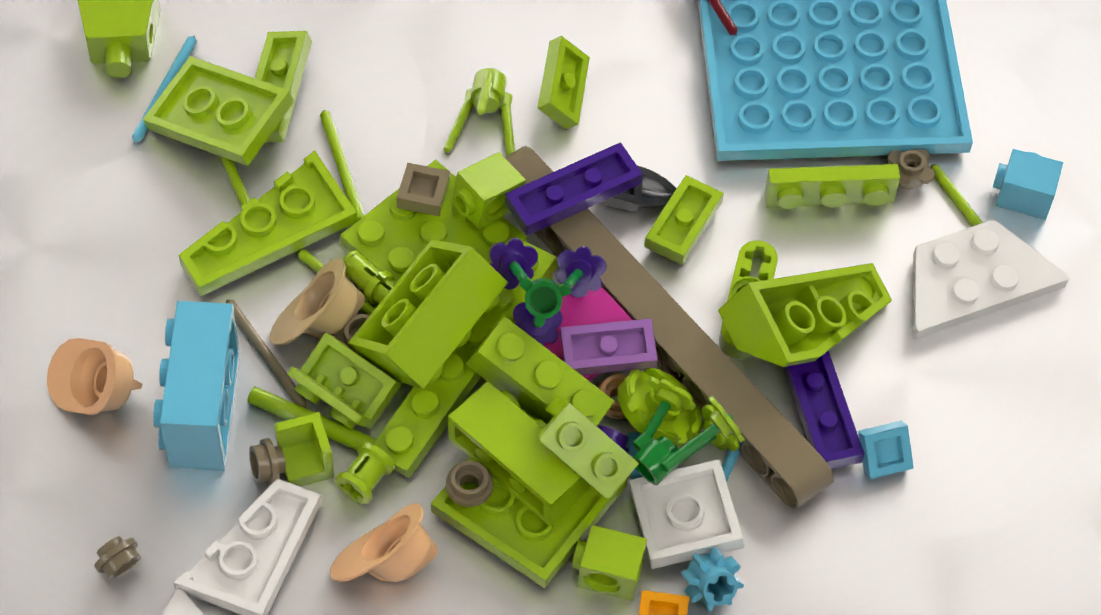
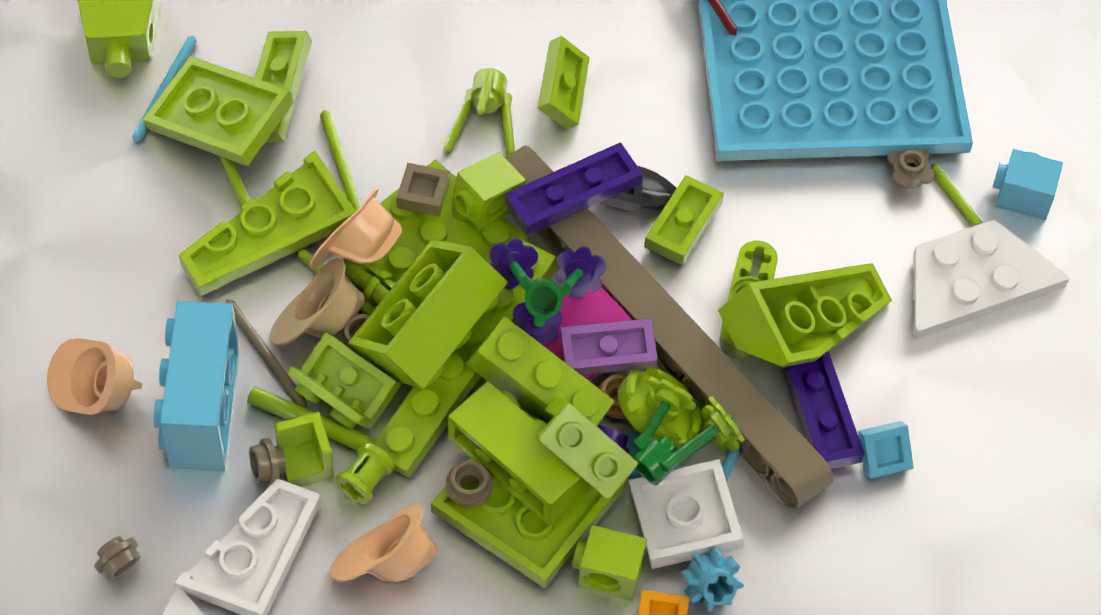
(362, 237): none -> light nougat piece
(831, 185): lime plate -> none

